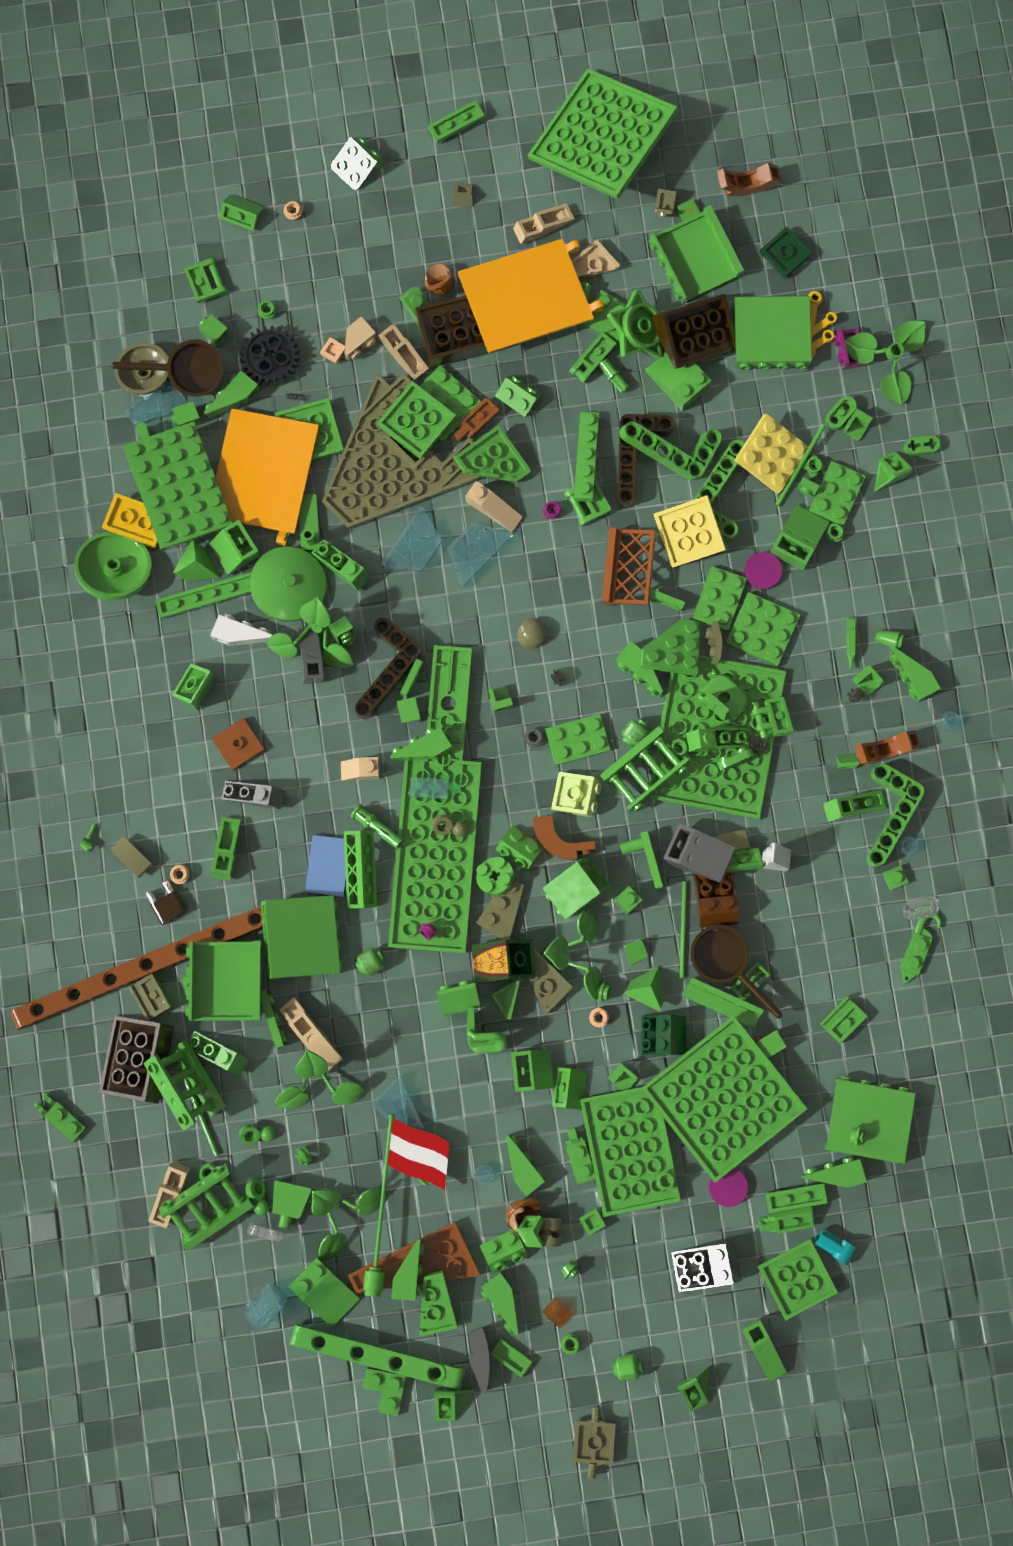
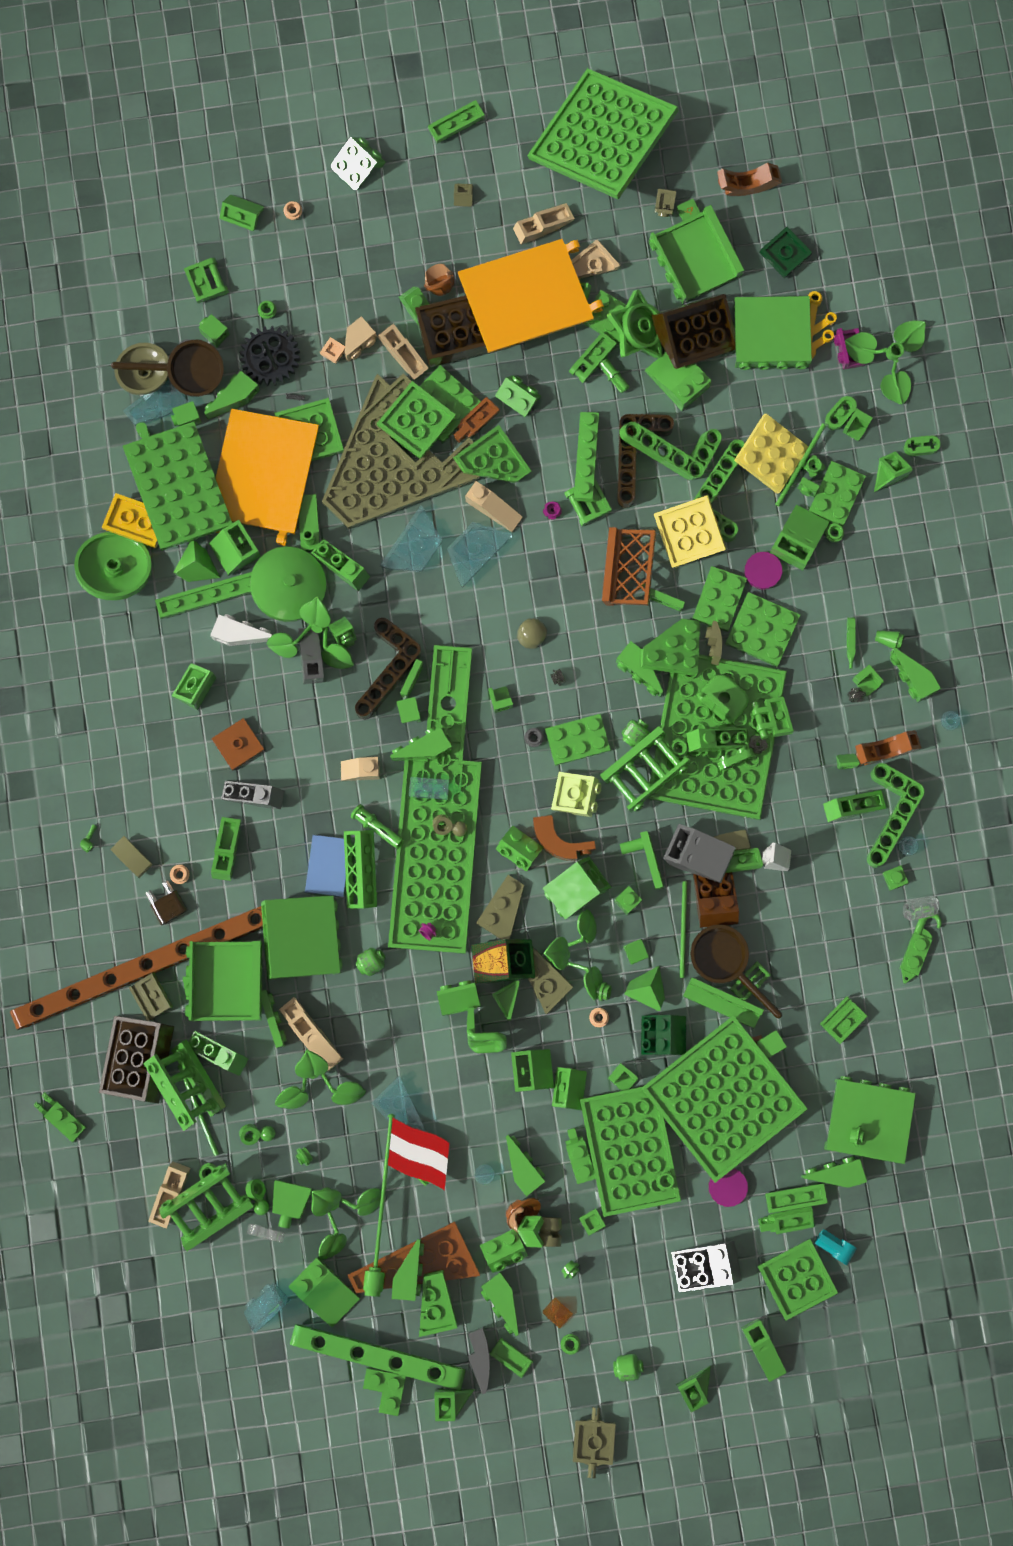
(488, 868): bright green plate -> none

